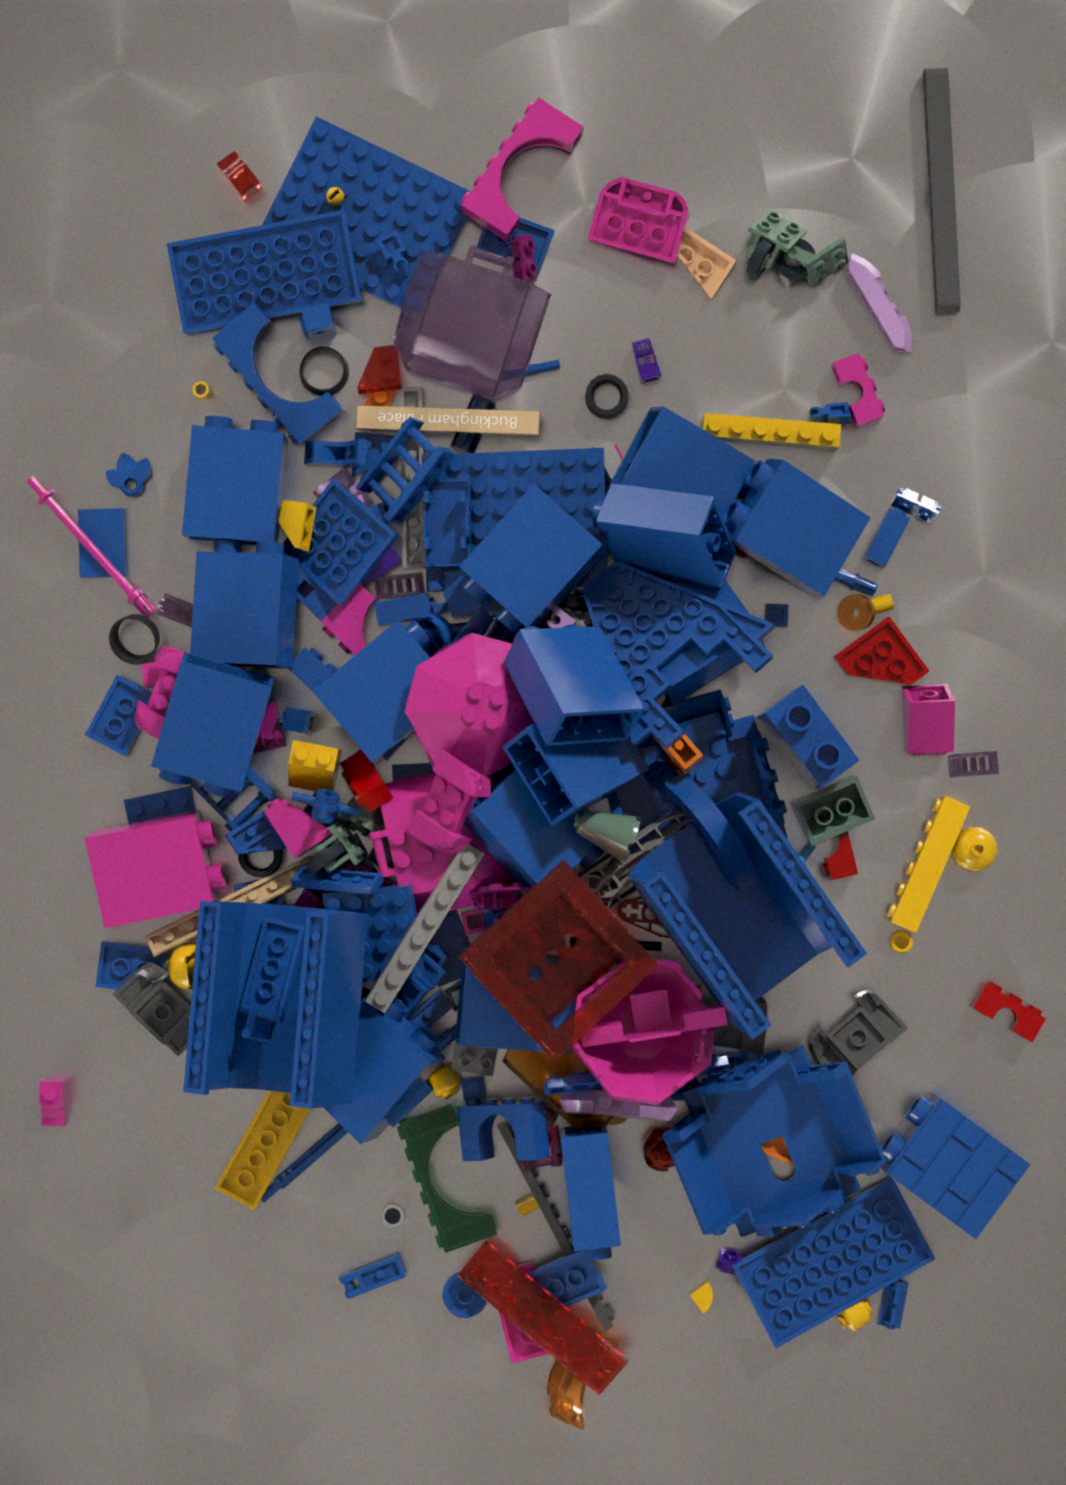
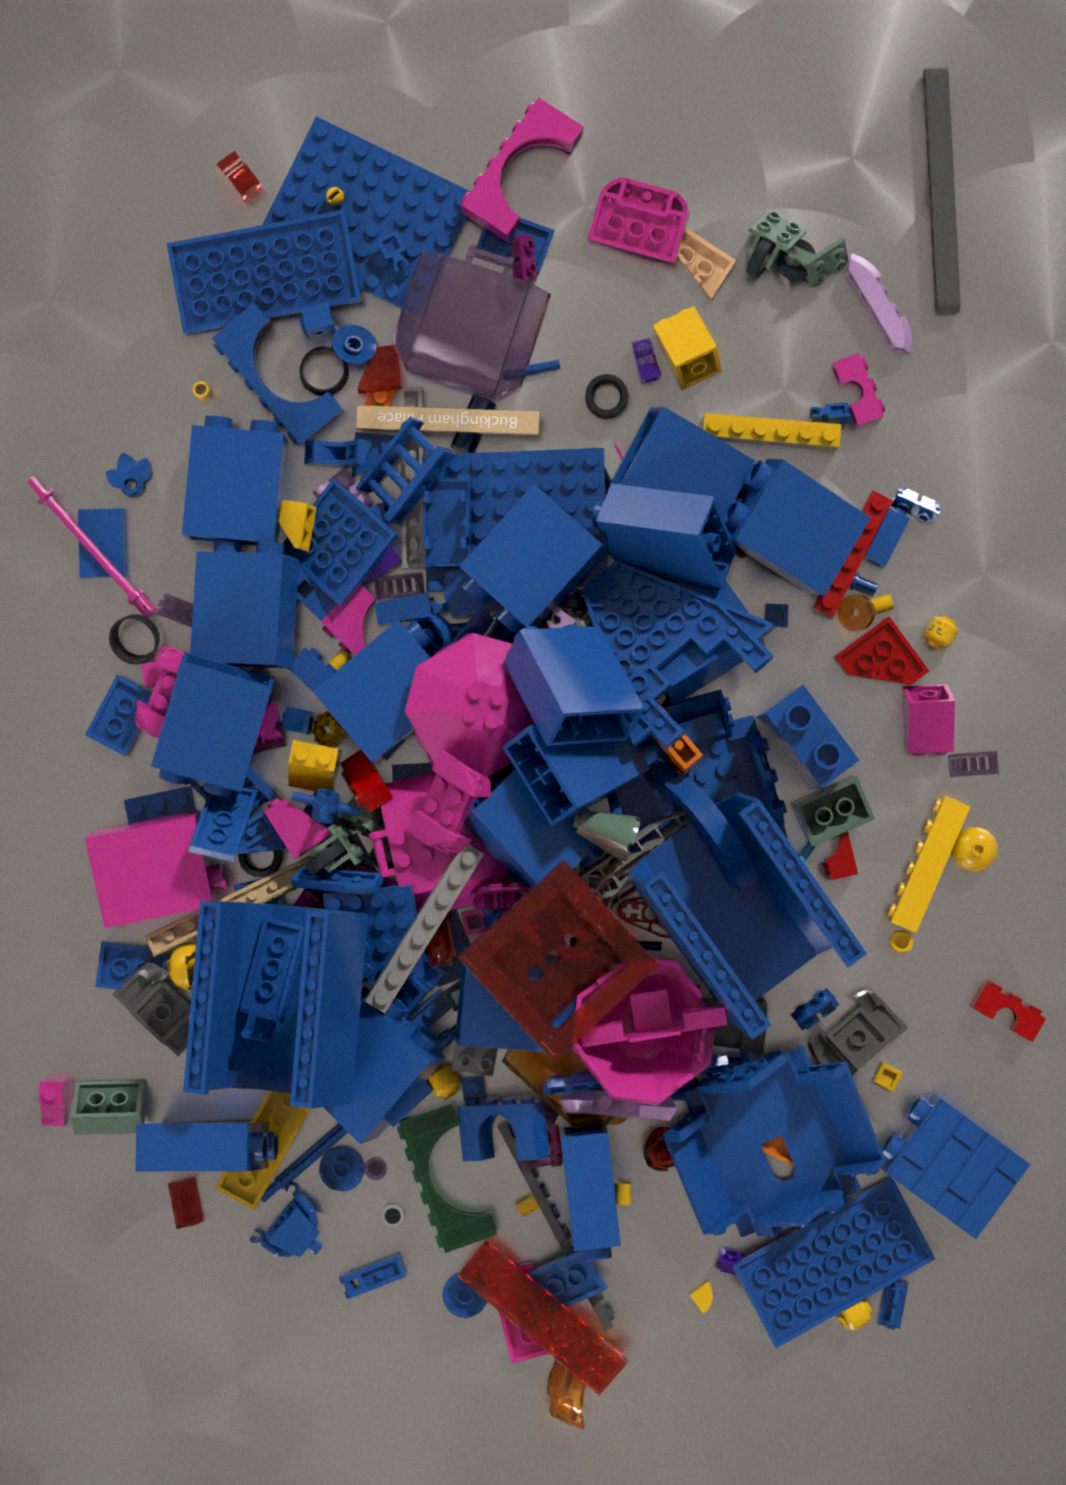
(108, 1107): none -> sand green slope
(185, 1202): none -> clear red hinge
(205, 1146): none -> blue brick
(223, 824): none -> blue plate
(293, 1229): none -> blue torso
(320, 734): none -> yellow gear
(340, 659): none -> yellow hinge
(341, 1168): none -> blue tile
(355, 337): none -> blue dish
(375, 1168): none -> clear purple tile
(441, 946): none -> clear red hinge
(623, 1193): none -> yellow hinge
(688, 347): none -> yellow slope
(806, 1013): none -> blue hinge
(876, 508): none -> red plate
(887, 1077): none -> yellow tile
(941, 632): none -> yellow head

